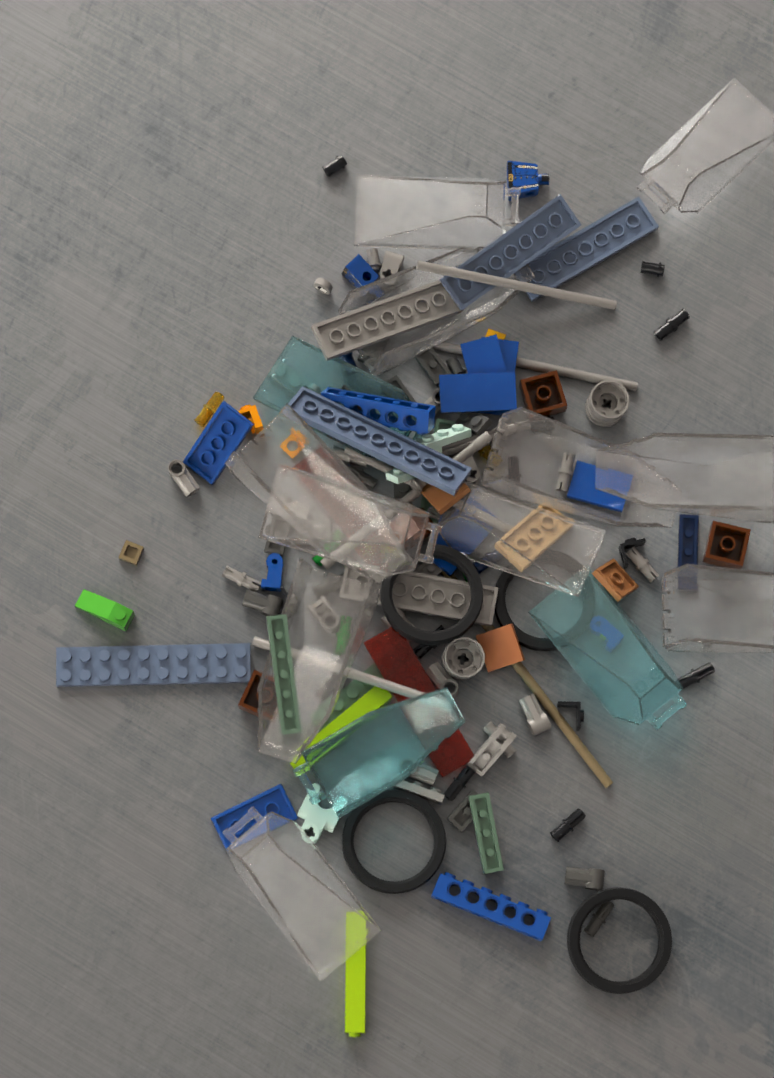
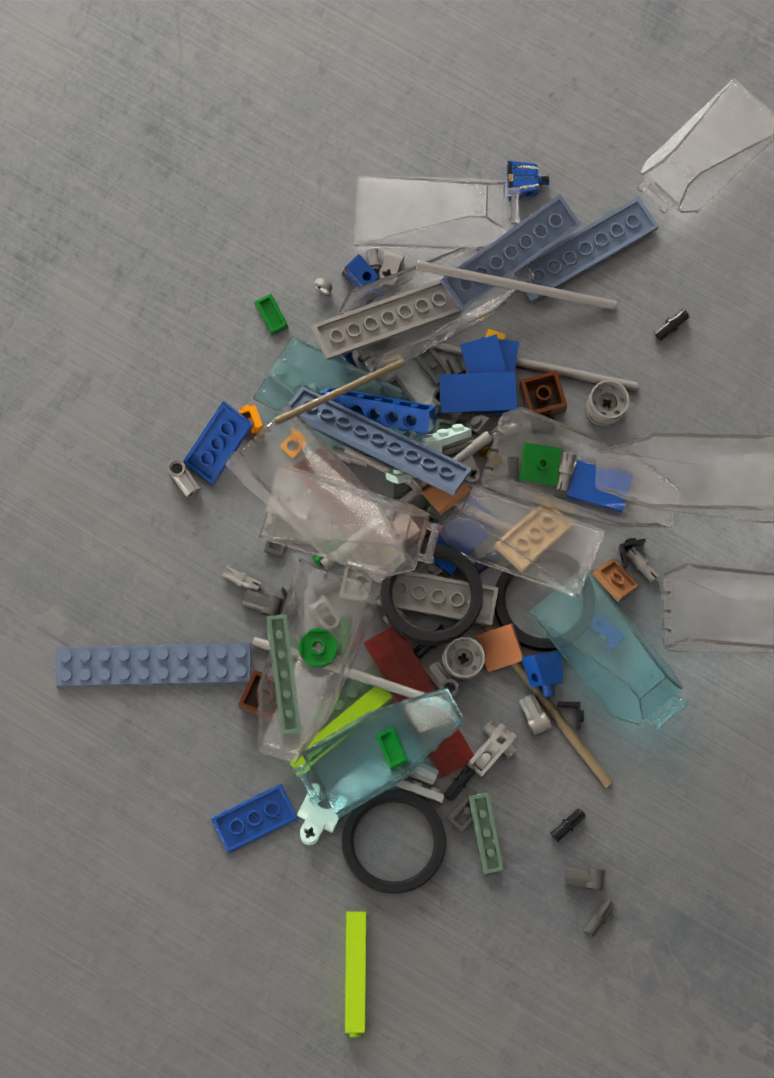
(105, 609): bright green slope -> none
(131, 552): dark tan tile -> none
(209, 409): clear yellow axle -> none
(271, 314): none -> green tile
(275, 572): blue leg -> none
(300, 890): clear windscreen -> none
(310, 640): none -> green plate
(334, 165): black pin -> none
(338, 392): none -> dark tan piece
(366, 479): dark grey axle -> none
(392, 748): none -> green tile
(536, 930): blue brick -> none
(540, 464): none -> green plate
(544, 671): none -> blue torso
(652, 268): black pin -> none
(664, 940): black tyre -> none
(688, 539): dark blue tile -> none
(696, 675): black axle -> none
(726, 545): reddish brown brick -> none

